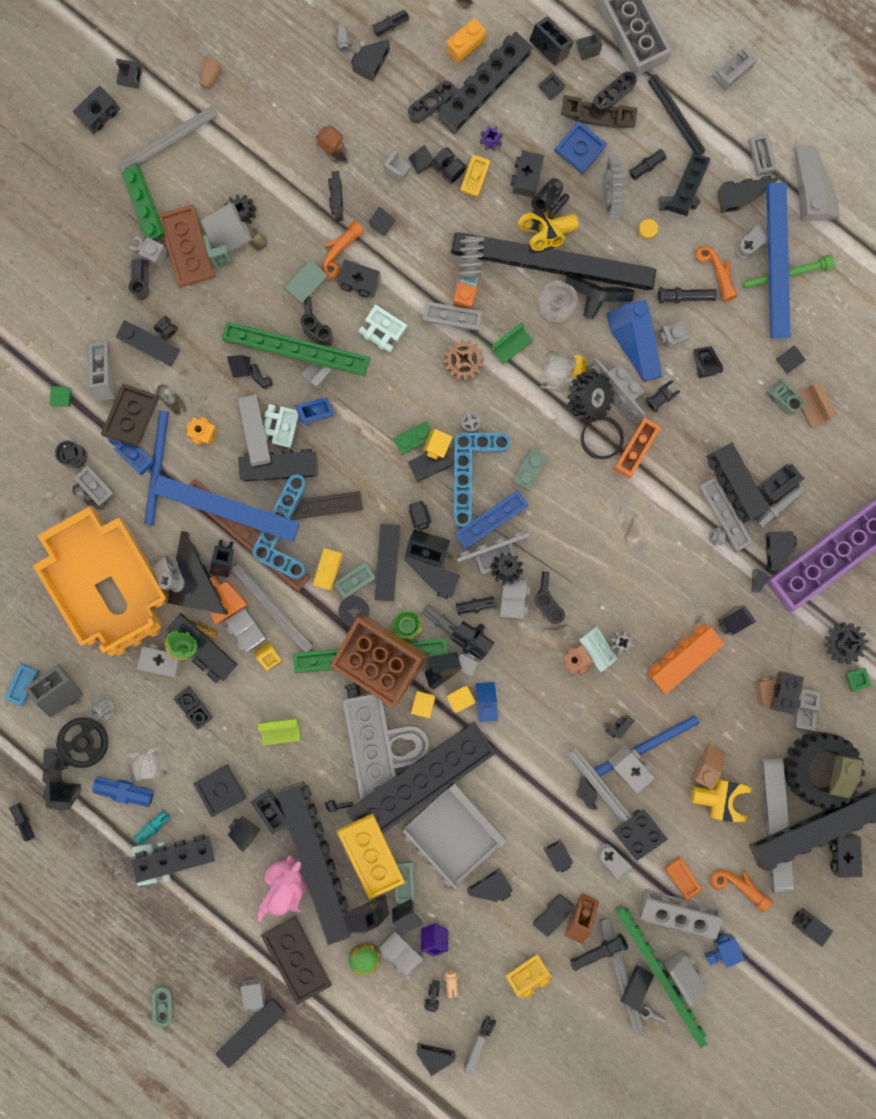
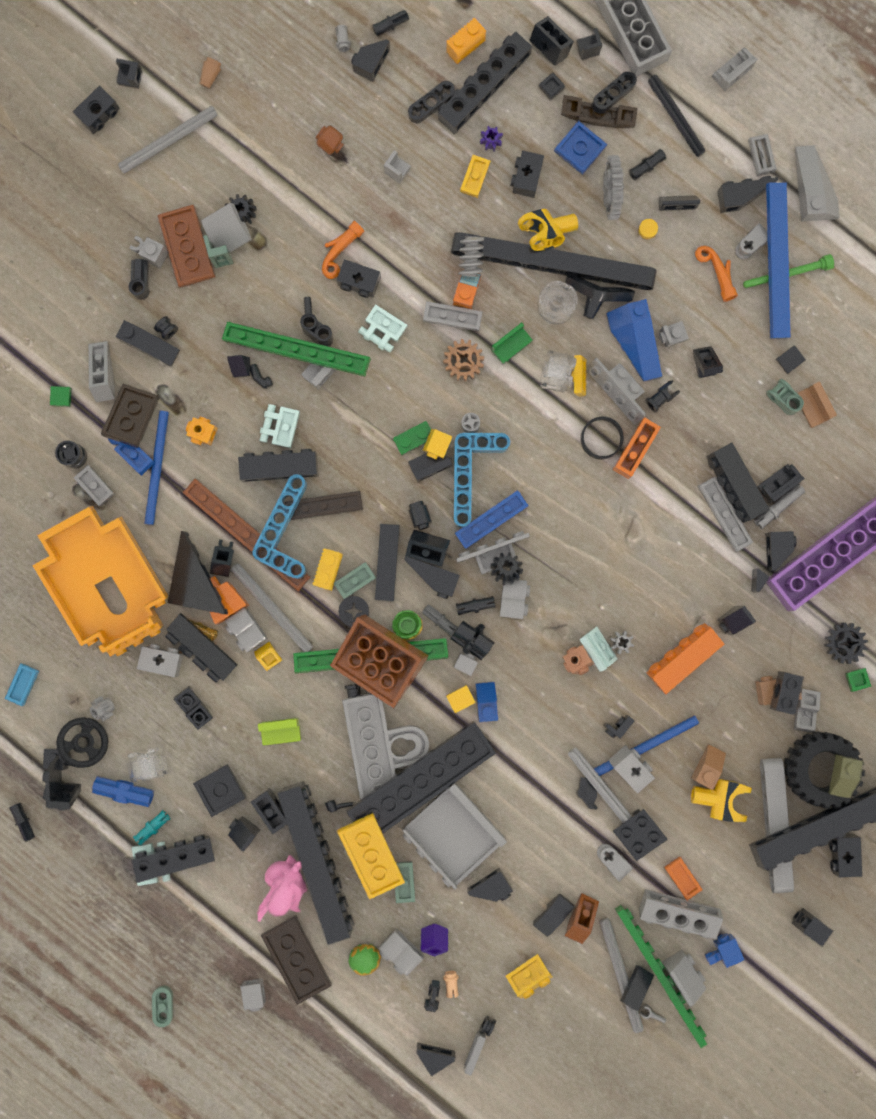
(53, 690): dark grey slope -> none
(143, 203): green plate -> none
(168, 574): light grey piece -> none
(180, 645): bright green hair -> none
(226, 508): blue tile -> none
(250, 1033): black tile -> none
(254, 430): light grey tile -> none
(305, 281): sand green panel -> none
(314, 411): blue slope -> none
(336, 198): black plate -> none
(367, 916): black slope -> none
(381, 221): black slope -> none
(405, 918): black panel -> none
(421, 159): black slope -> none
(423, 704): yellow panel -> none
(442, 669): black slope -> none
(453, 169): black wheel -> none
(530, 469): sand green plate -> none
(549, 197): black pin -> none
(552, 605): black beam -> none
(558, 856): black brick -> none
(590, 396): black wheel -> none
(607, 948): black pin -> none
(677, 295): black pin -> none
(689, 184): black plate -> none
(717, 536): light grey plate -> none
(761, 900): orange plant -> none

